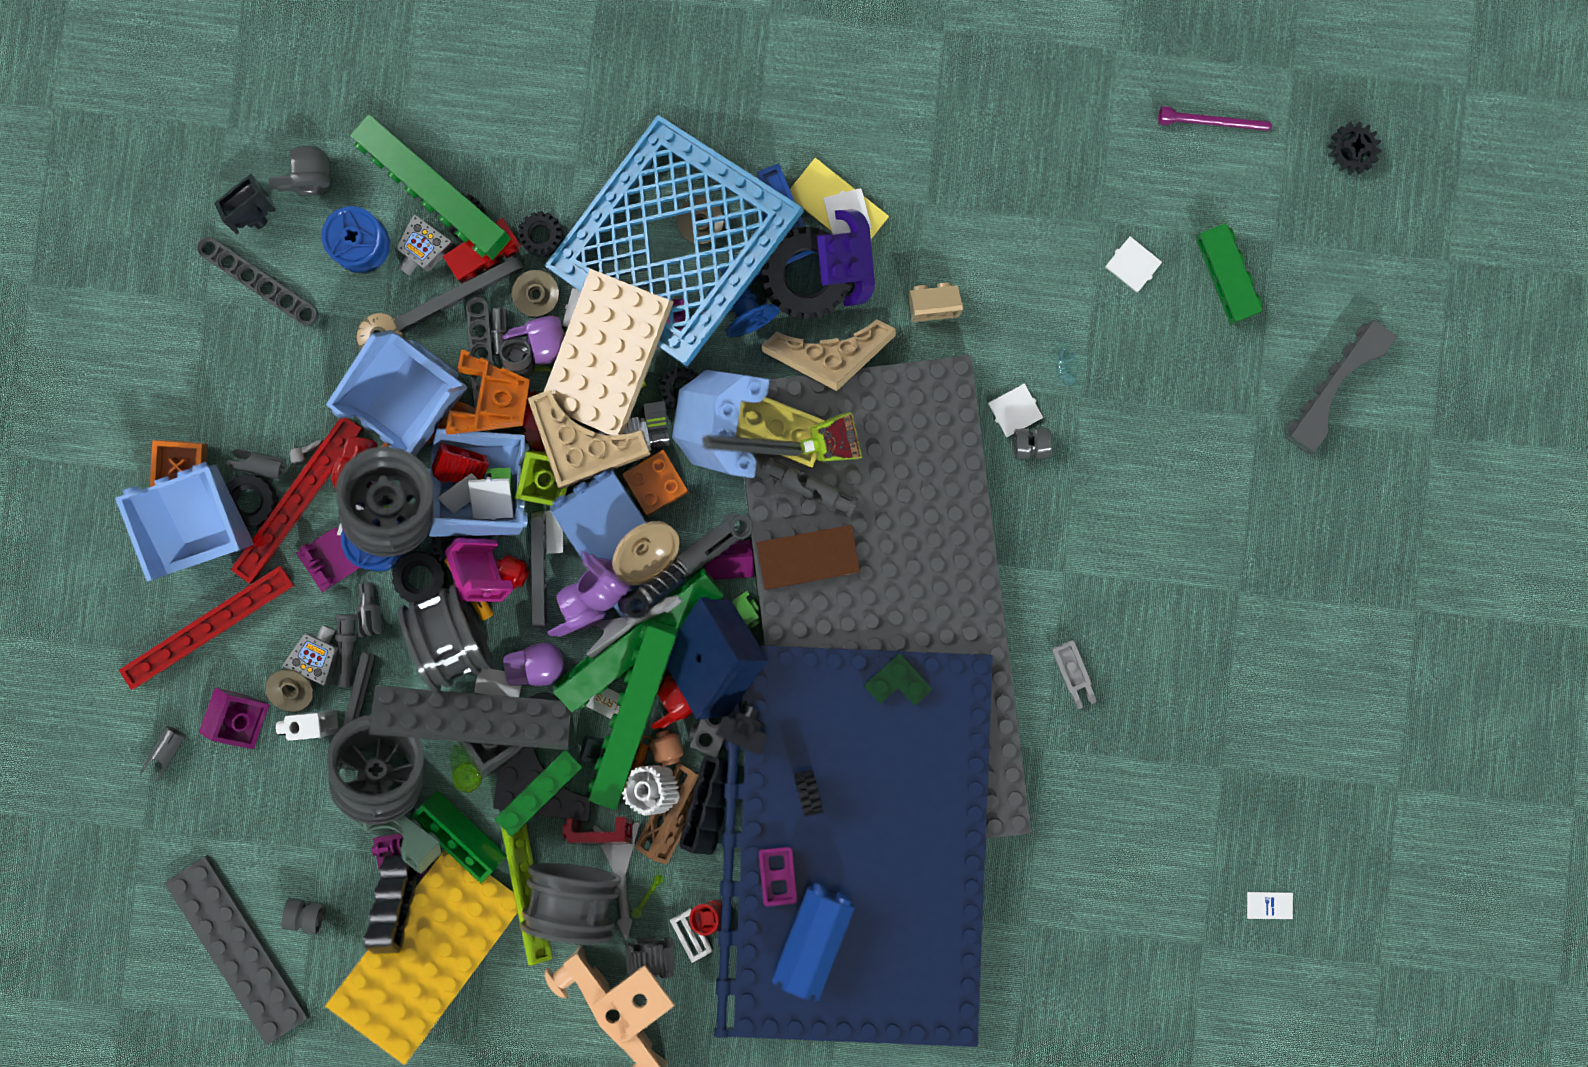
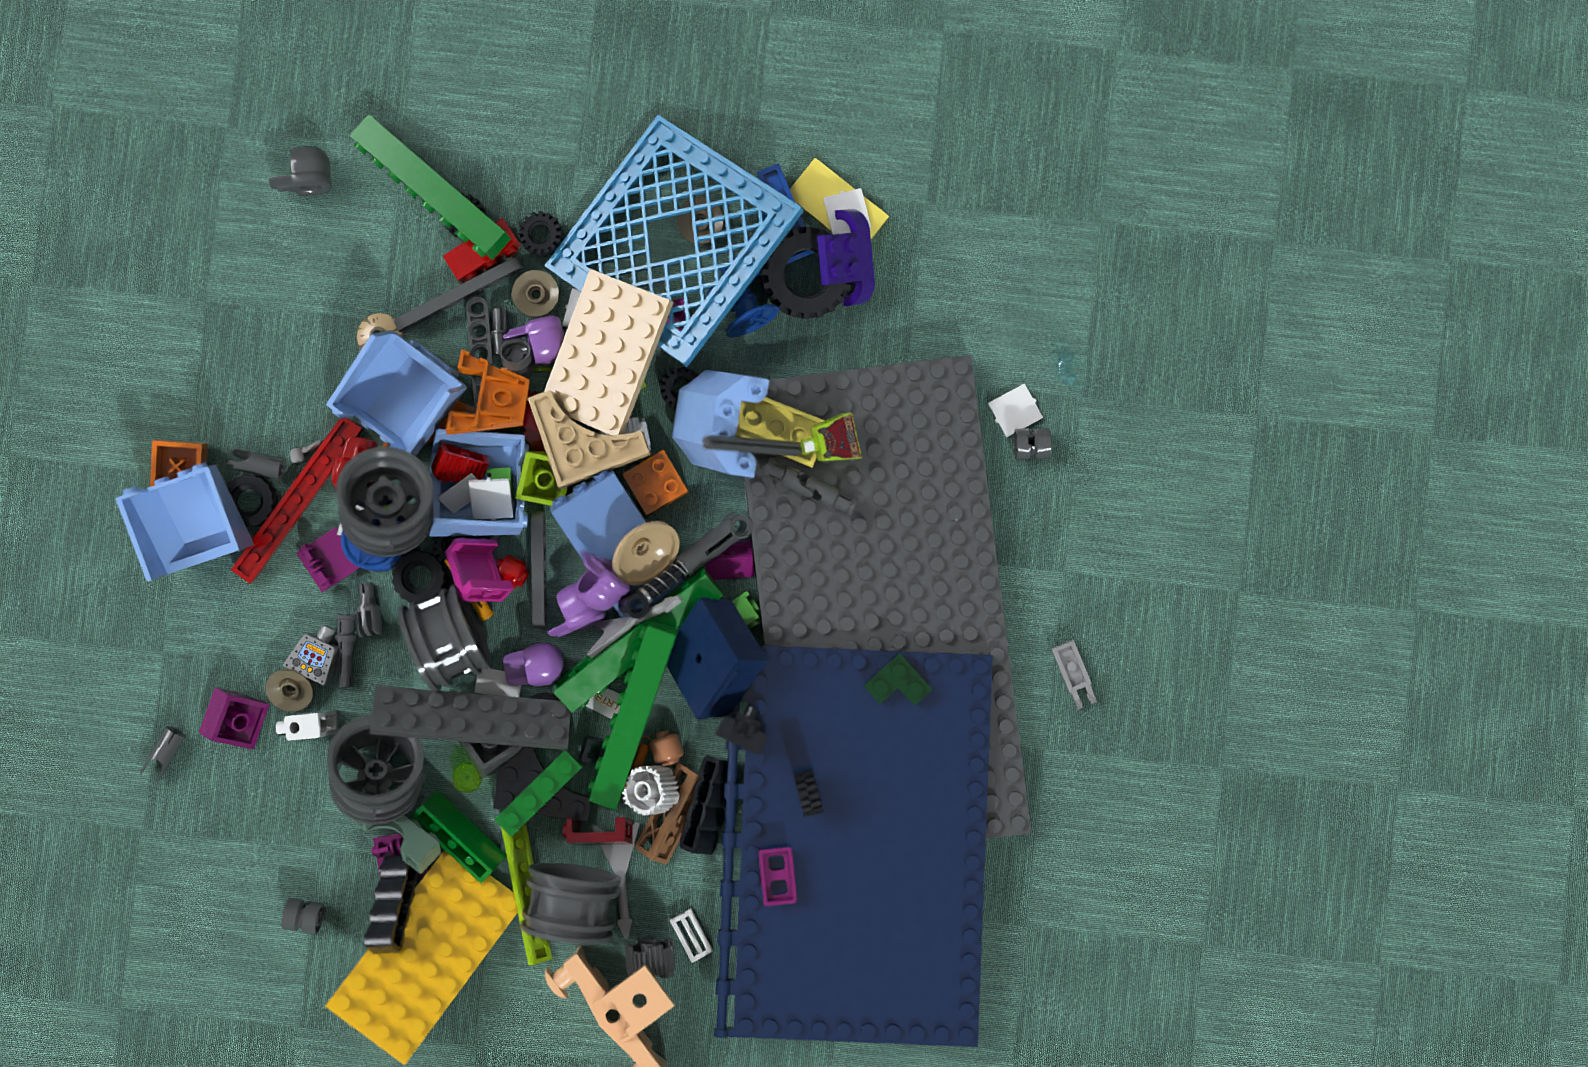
(206, 627): red plate -> none
(237, 950): dark grey plate -> none
(245, 205): black brick -> none
(257, 282): dark grey beam -> none
(354, 224): blue piece -> none
(359, 688): dark grey axle -> none
(422, 246): light grey torso -> none
(554, 534): white sticker -> none
(636, 913): clear neon green hinge -> none
(657, 424): dark grey leg -> none
(673, 701): red piece -> none
(706, 726): dark grey brick -> none
(706, 917): red wheel -> none
(808, 557): reddish brown tile -> none
(813, 942): blue brick -> none
(832, 360): tan plate -> none
(935, 303): tan slope -> none
(1133, 264): white piece -> none
(1170, 116): magenta piece -> none
(1228, 273): green brick -> none
(1269, 905): white sticker -> none
(1312, 426): dark grey arch -> none
(1362, 141): black gear -> none

